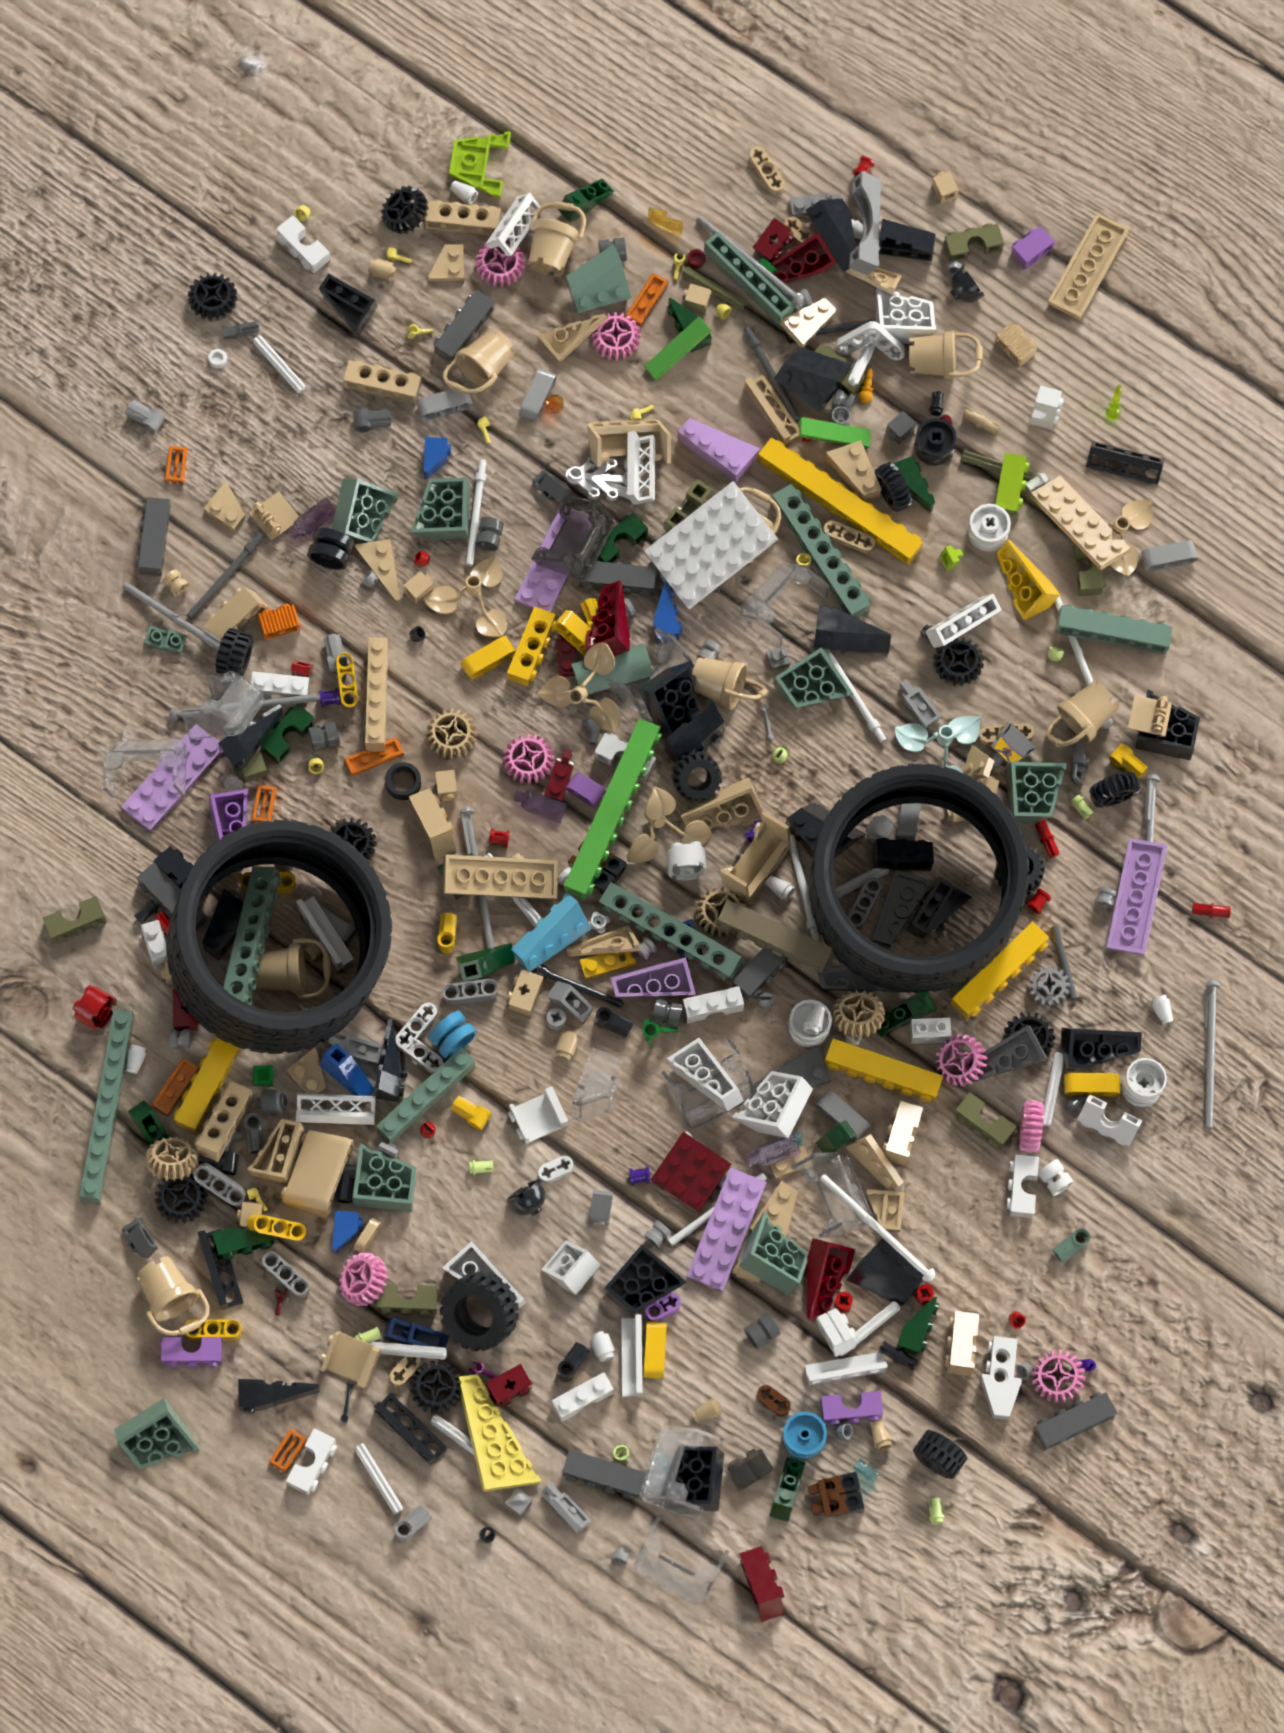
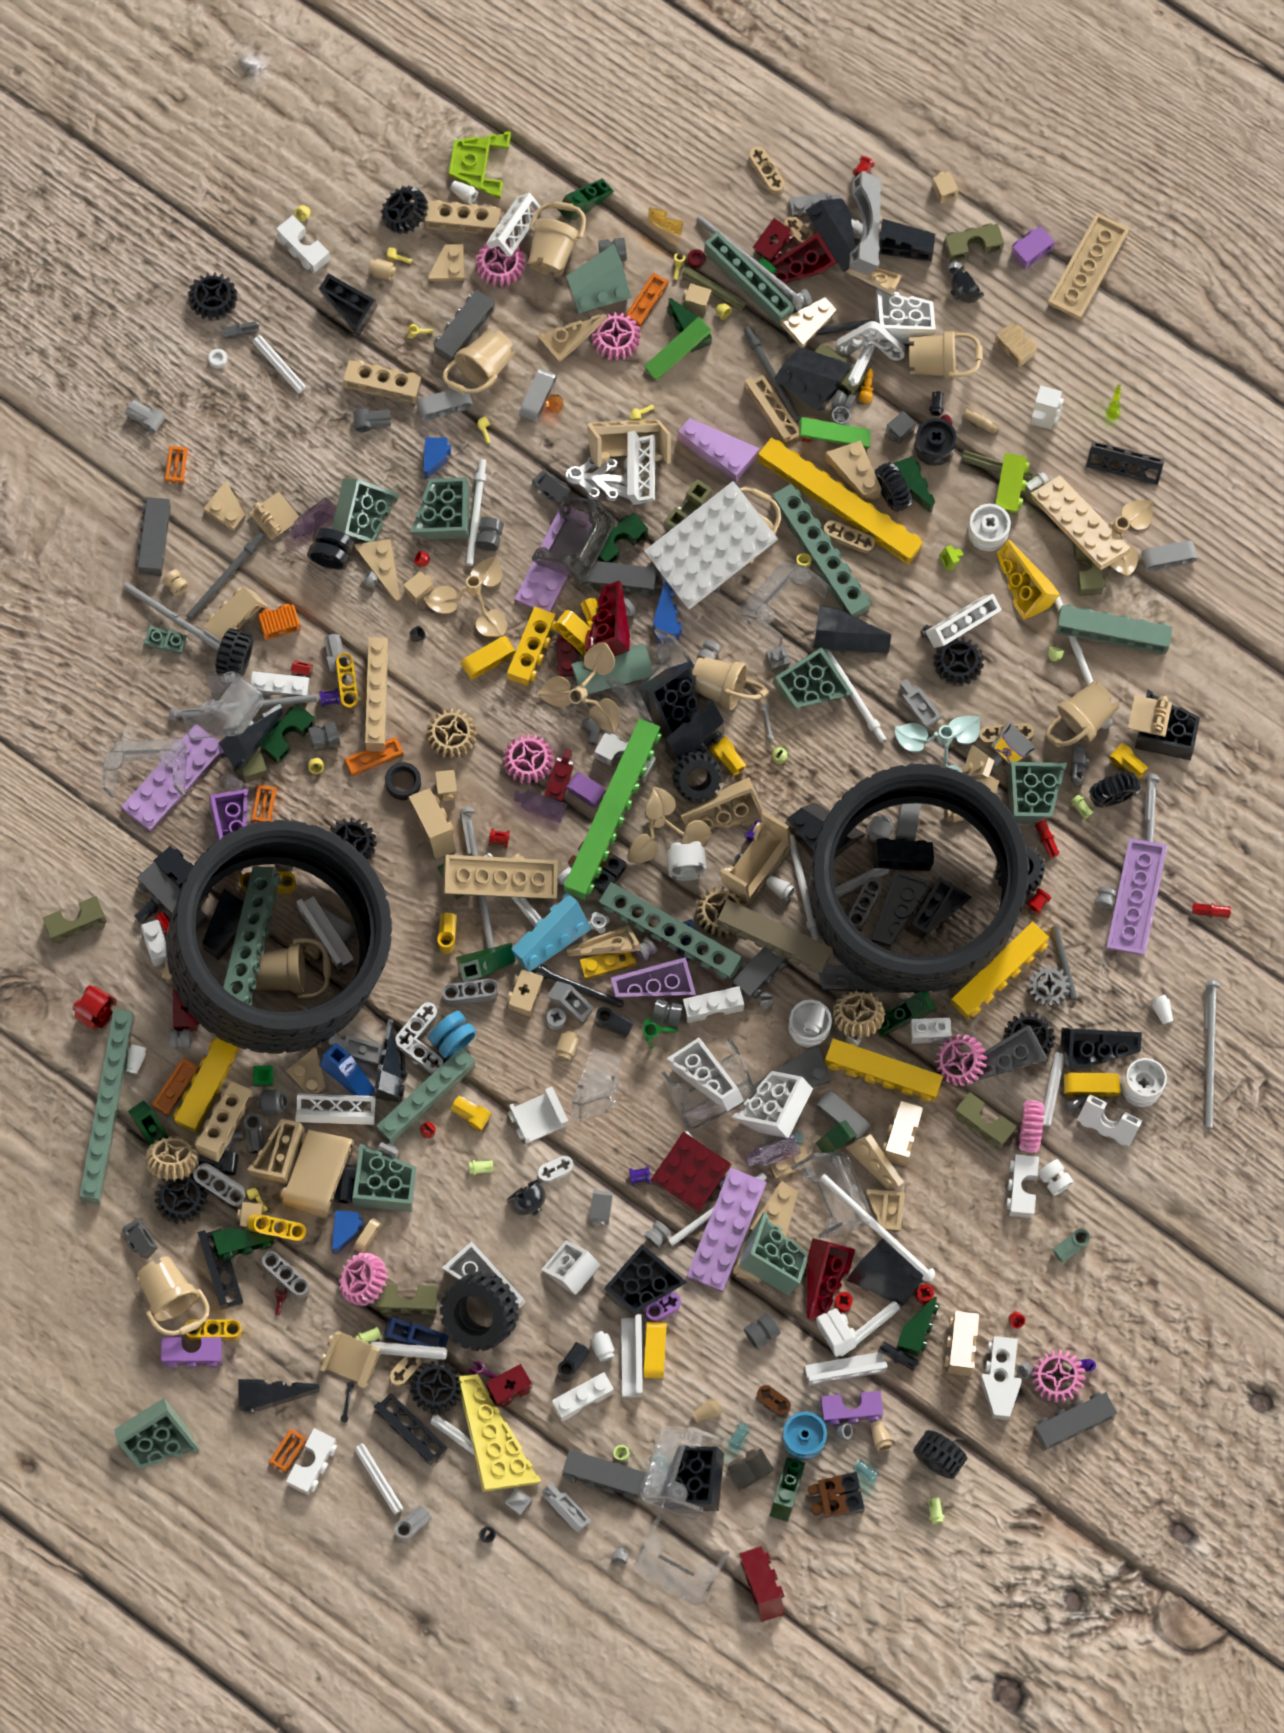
(725, 752): none -> yellow piece
(739, 1434): none -> clear light blue pin

